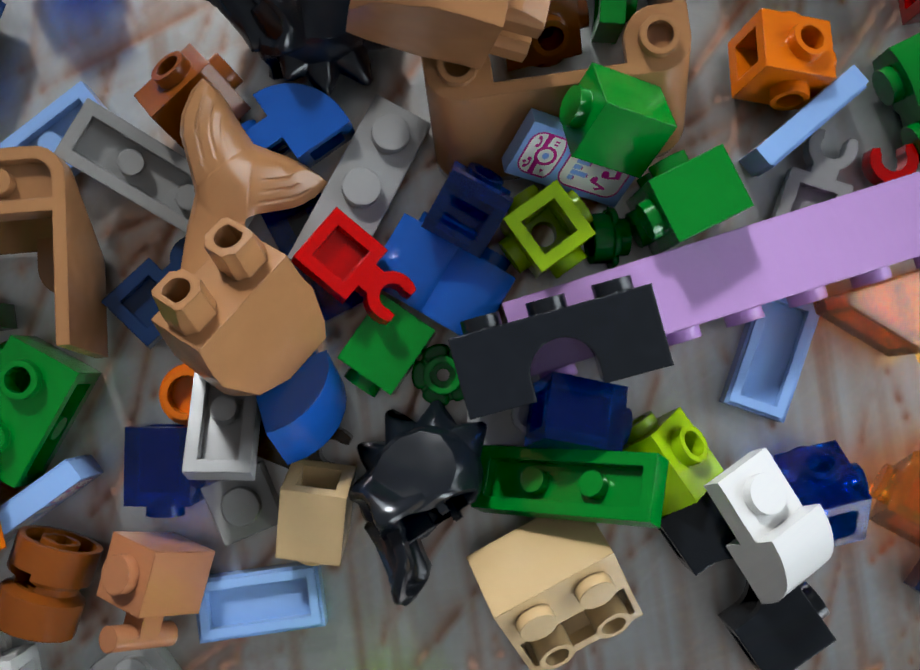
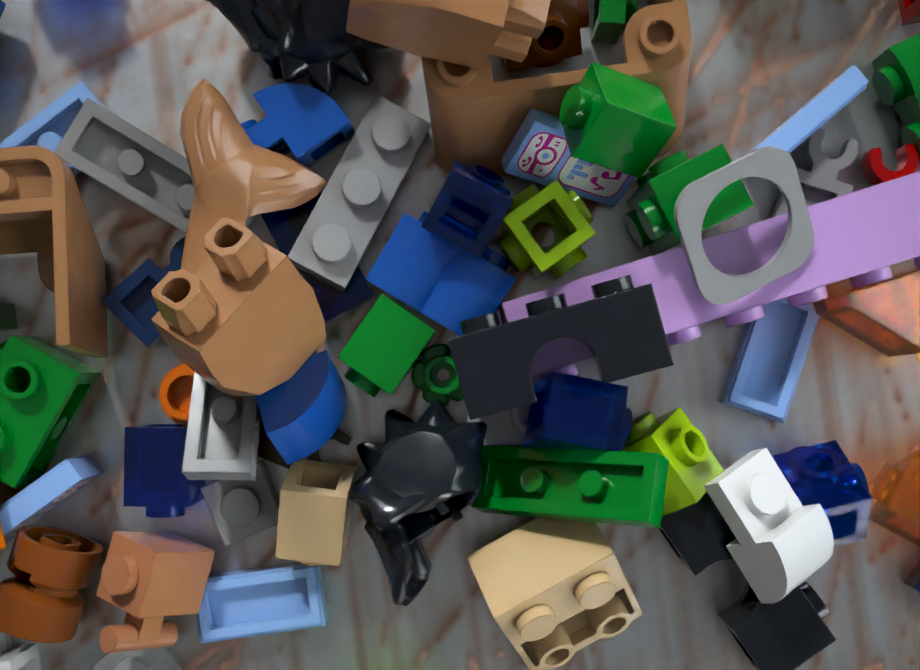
(175, 78): dark orange brick -> none
(344, 259): red plate -> none
(611, 239): green plate -> none
(693, 201): none -> light grey piece
(781, 59): orange brick -> none

